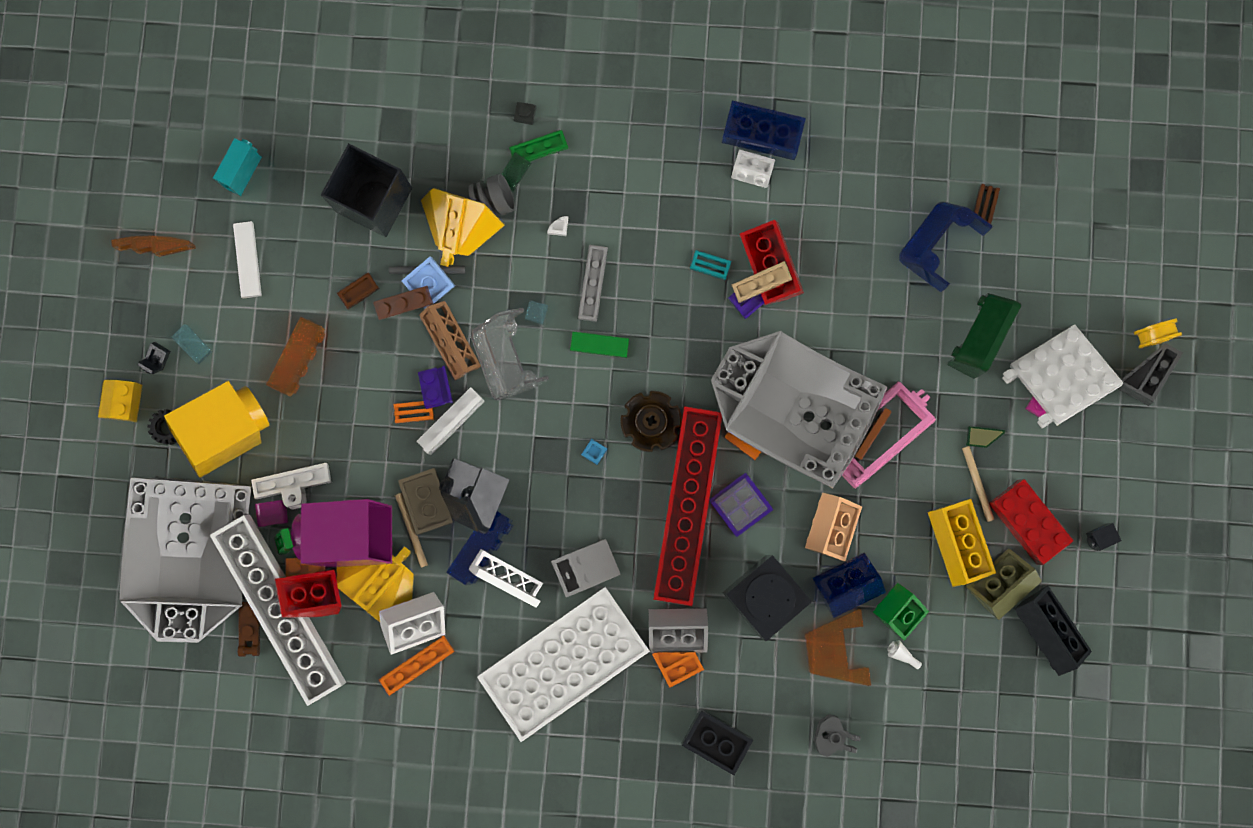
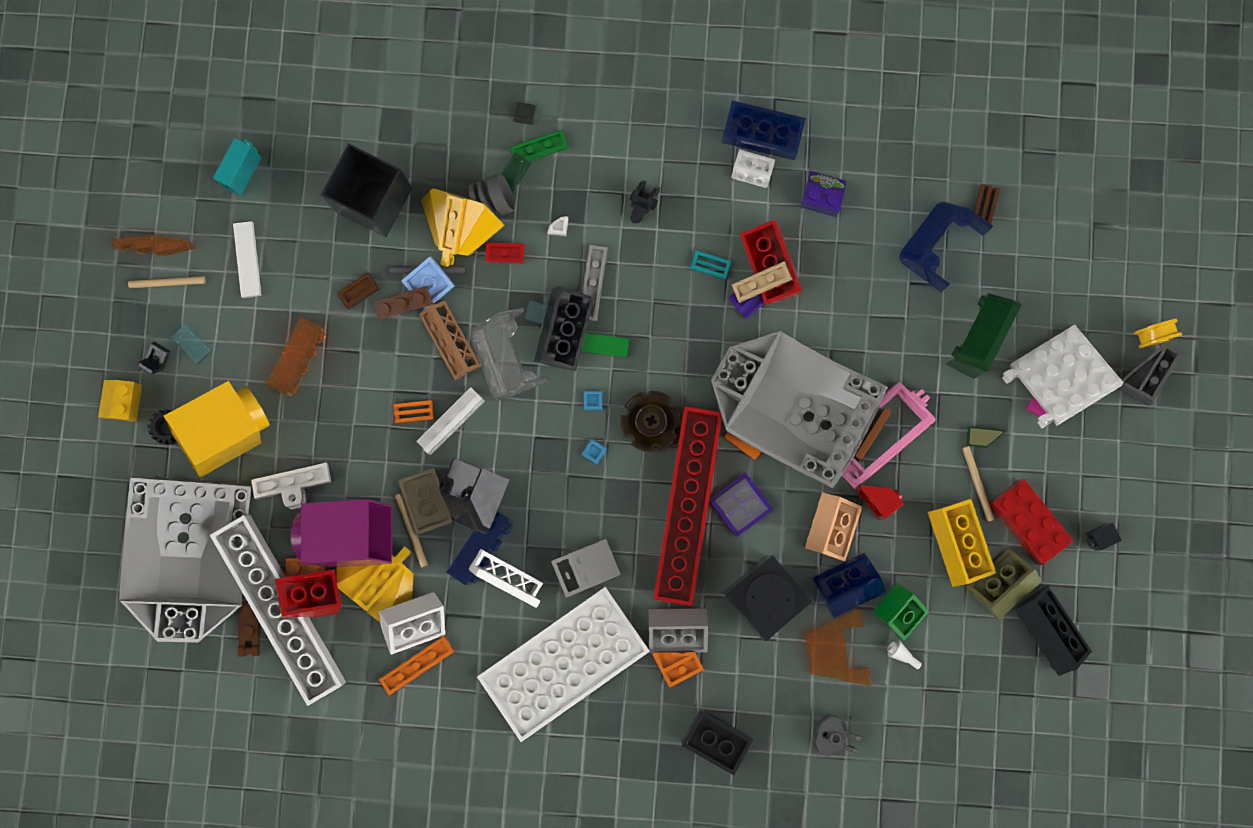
(166, 282): none -> tan bar
(271, 513): magenta piece -> none
(283, 542): green tile -> none
(435, 387): dark purple plate -> none
(505, 253): none -> red plate
(564, 328): none -> black slope
(592, 400): none -> dark azure tile
(642, 202): none -> black hinge
(823, 194): none -> dark purple slope
(880, 500): none -> red slope

